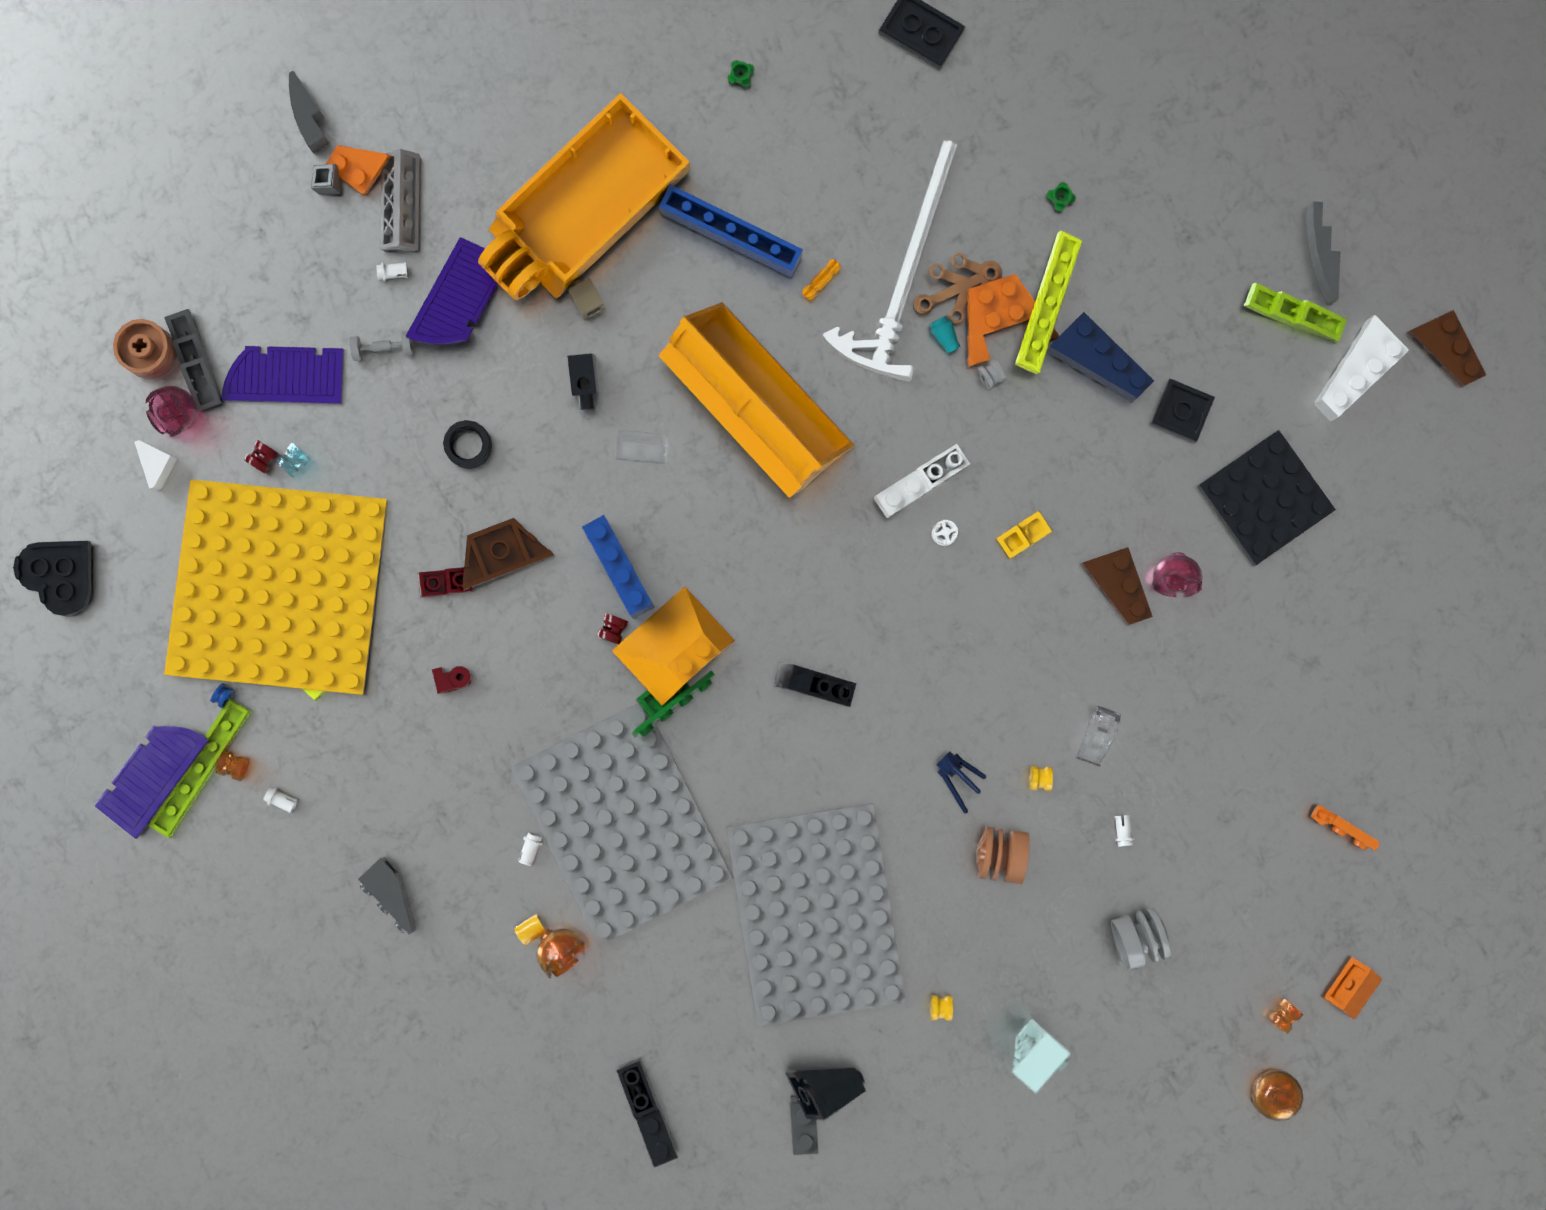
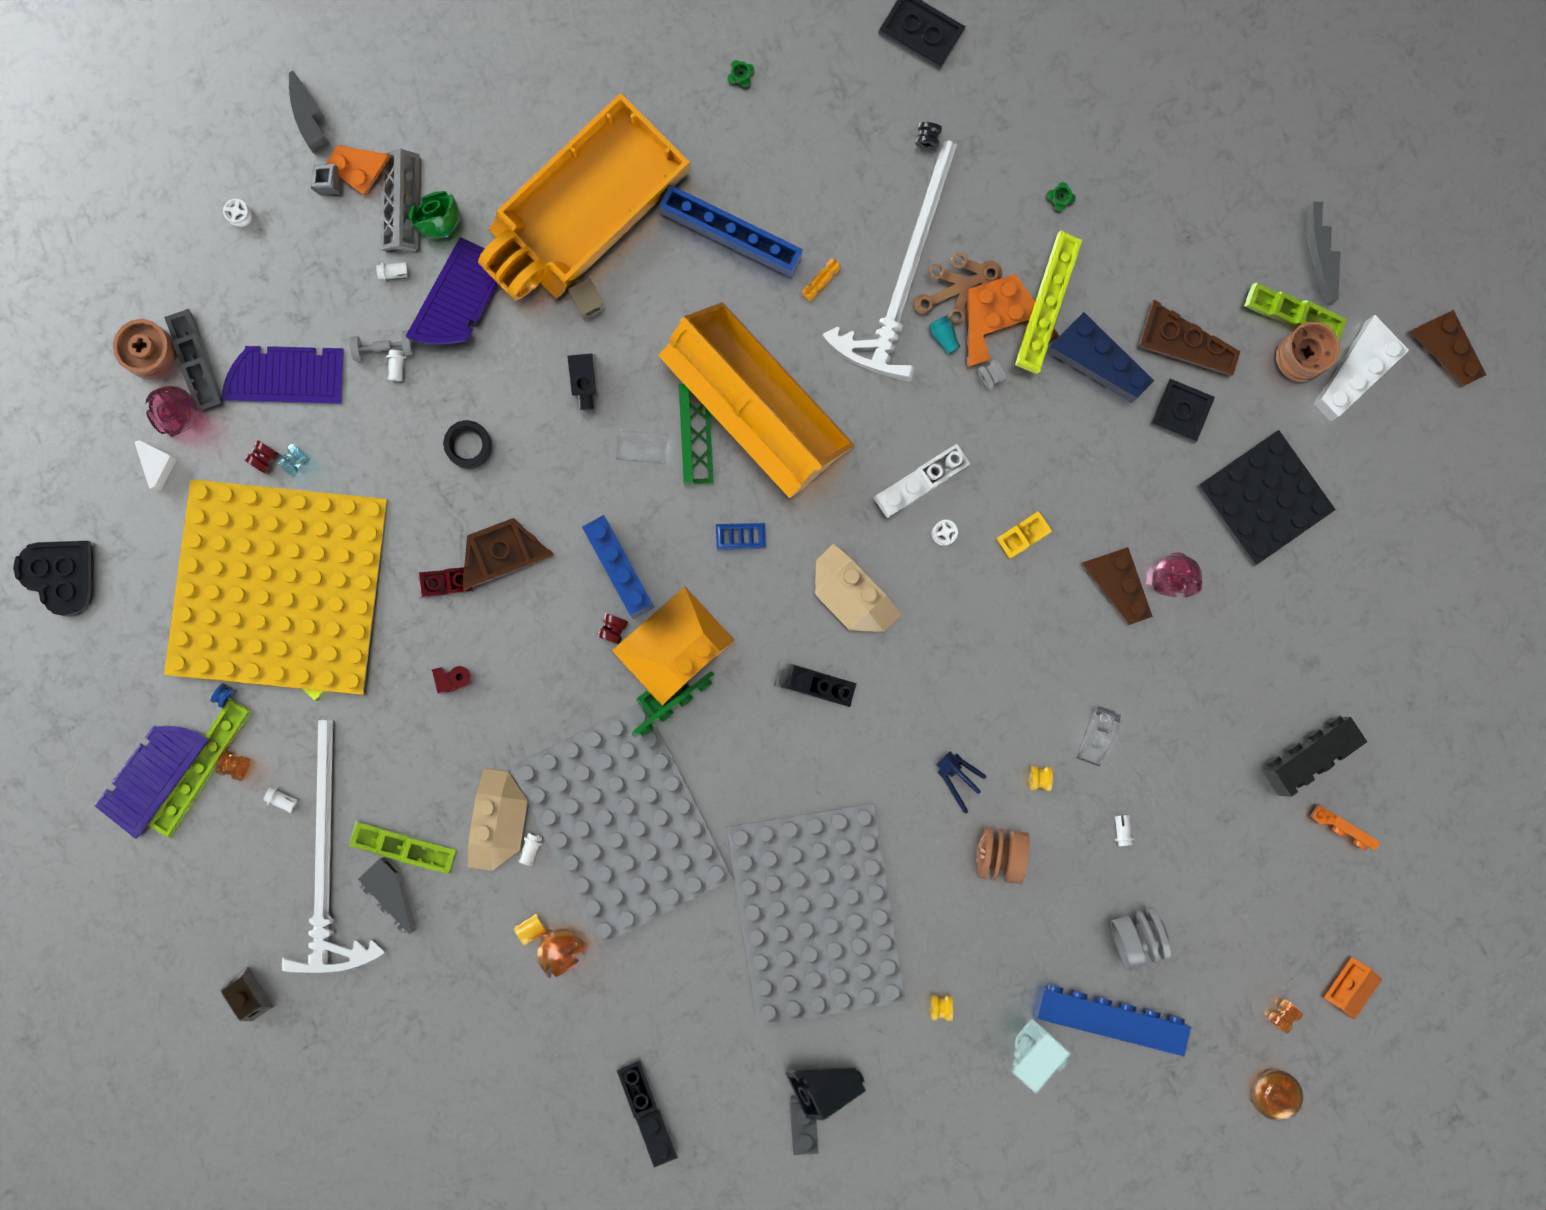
(233, 209): none -> white wheel
(245, 996): none -> dark brown torso
(321, 918): none -> white piece
(395, 365): none -> white pin
(402, 847): none -> lime slope
(436, 215): none -> green cylinder
(496, 820): none -> tan wedge
(687, 442): none -> green fence
(720, 528): none -> blue slope
(852, 594): none -> tan wedge
(928, 135): none -> black wheel
(1113, 1021): none -> blue brick
(1179, 339): none -> reddish brown wing
(1314, 756): none -> pearl dark grey wedge
(1316, 342): none -> nougat wheel

